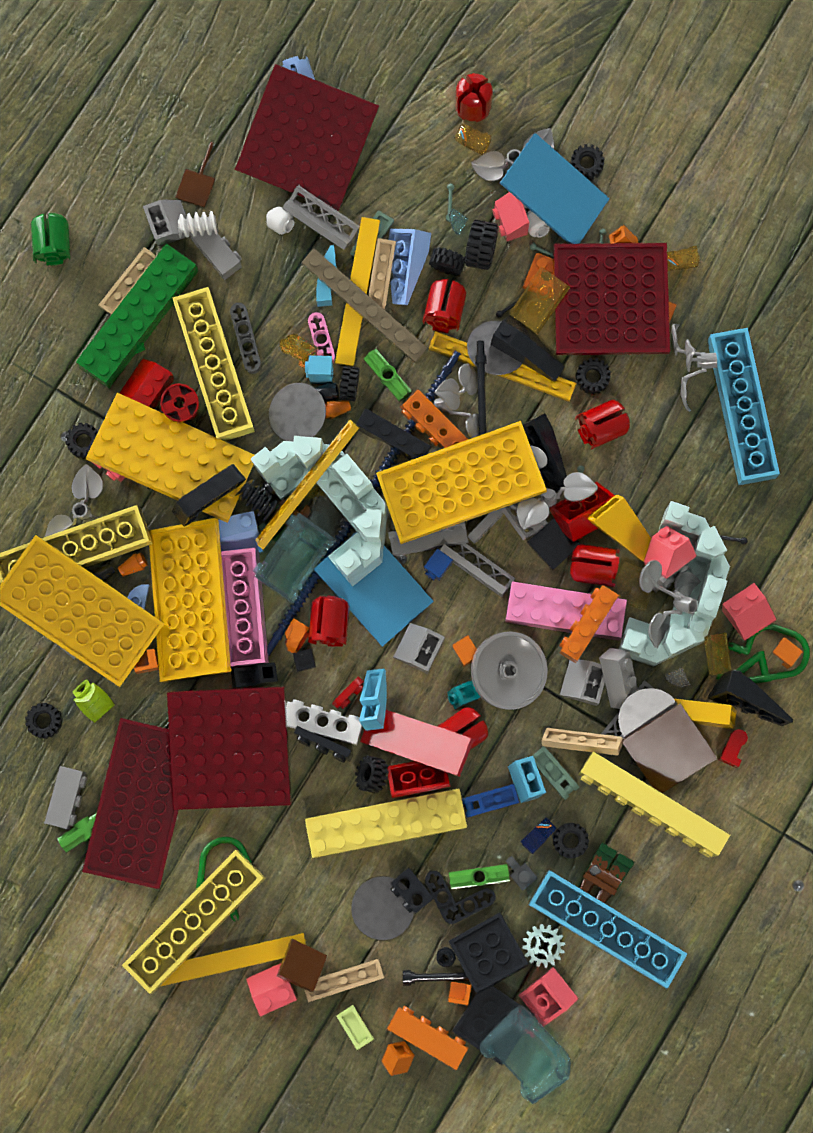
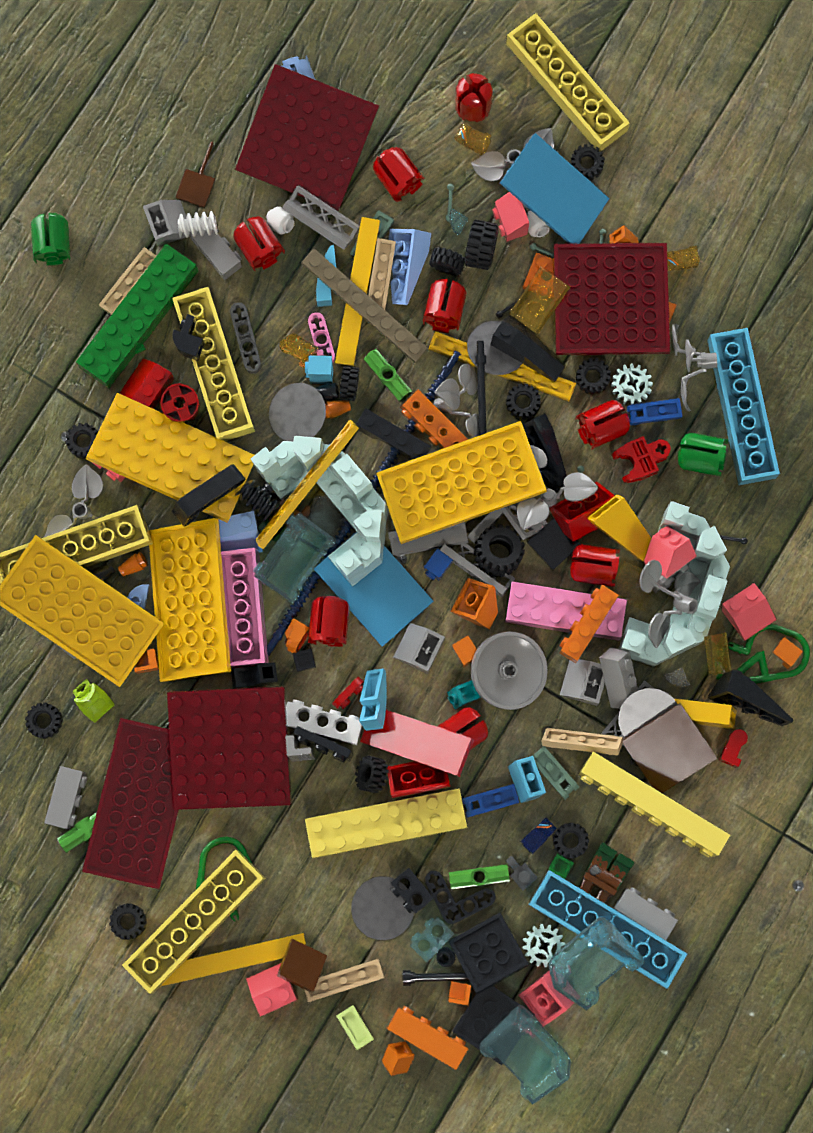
(116, 916): none -> black tyre
(185, 342): none -> black brick
(264, 235): none -> red cylinder
(295, 753): none -> light grey fence
(397, 173): none -> red cylinder
(435, 942): none -> clear light blue brick
(477, 603): none -> orange slope
(501, 536): none -> black tyre
(523, 412): none -> black tyre
(561, 866): none -> green tile
(567, 82): none -> light yellow brick
(591, 961): none -> clear light blue windscreen
(630, 377): none -> light aqua gear
(642, 457): none -> red piece
(646, 913): none -> light grey brick
(655, 411): none -> blue plate
(702, 453): none -> green cylinder

